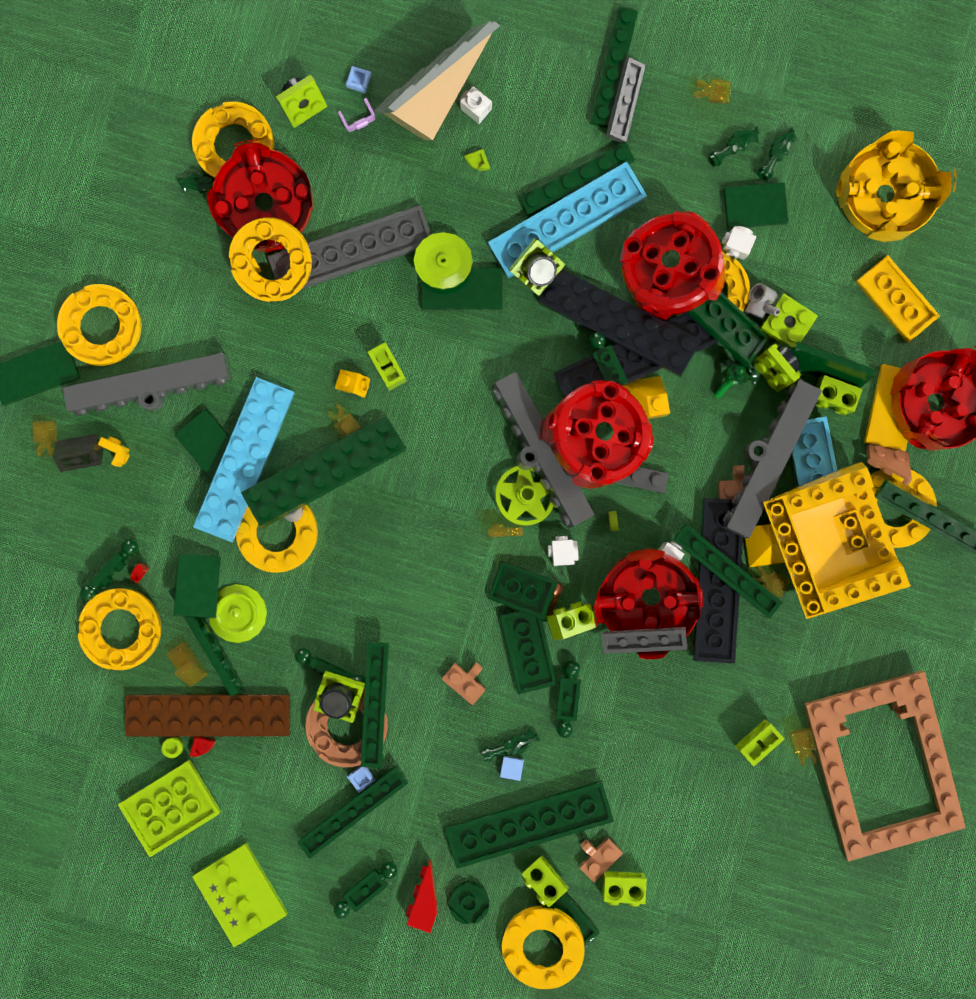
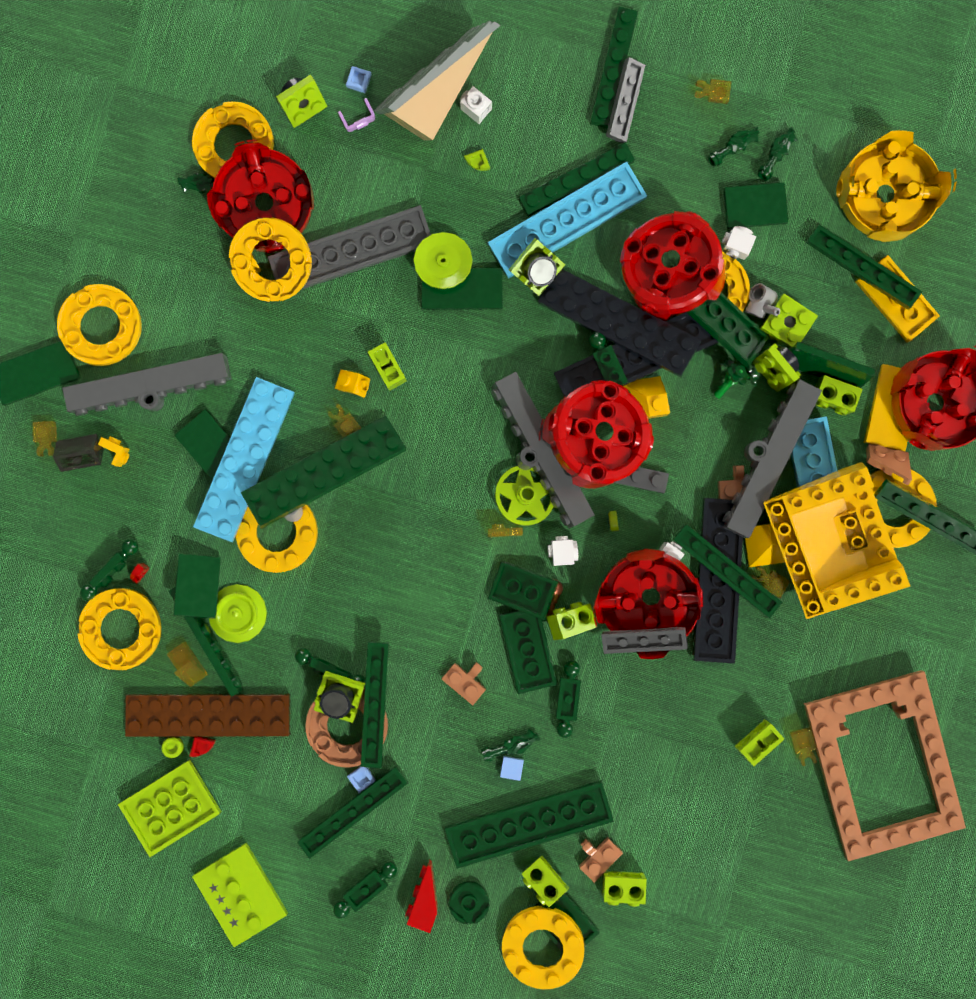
(864, 267): none -> dark green plate

